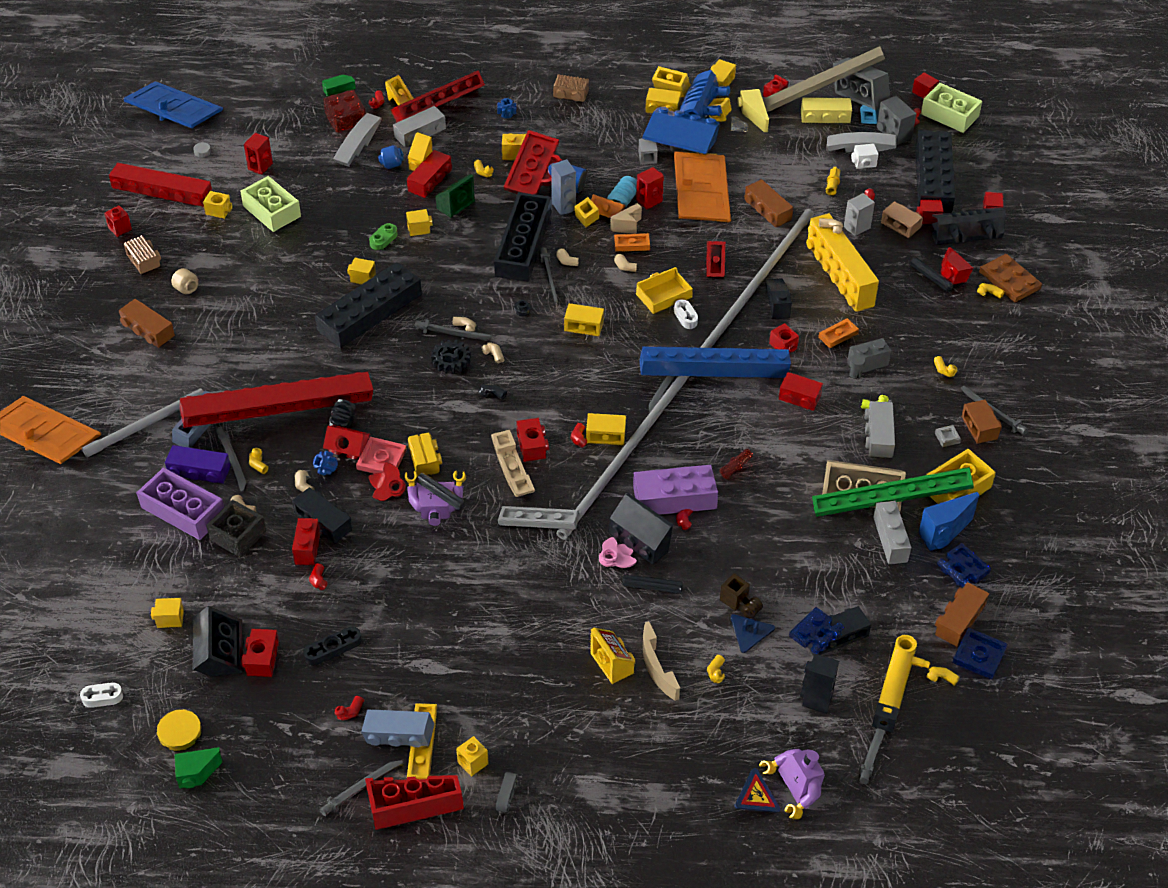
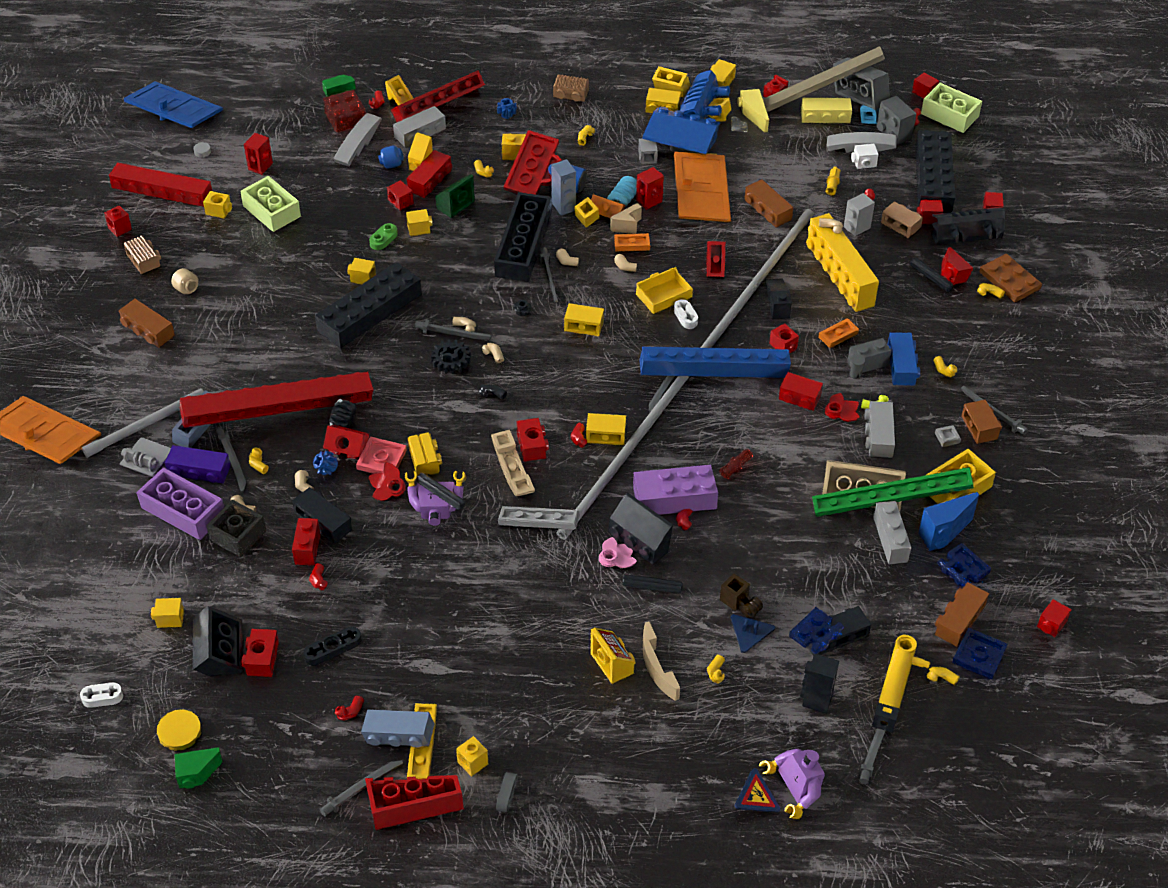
(145, 456): none -> light grey hinge
(400, 195): none -> red brick
(587, 130): none -> yellow arm
(842, 408): none -> red plate
(903, 359): none -> blue brick
(1054, 618): none -> red brick

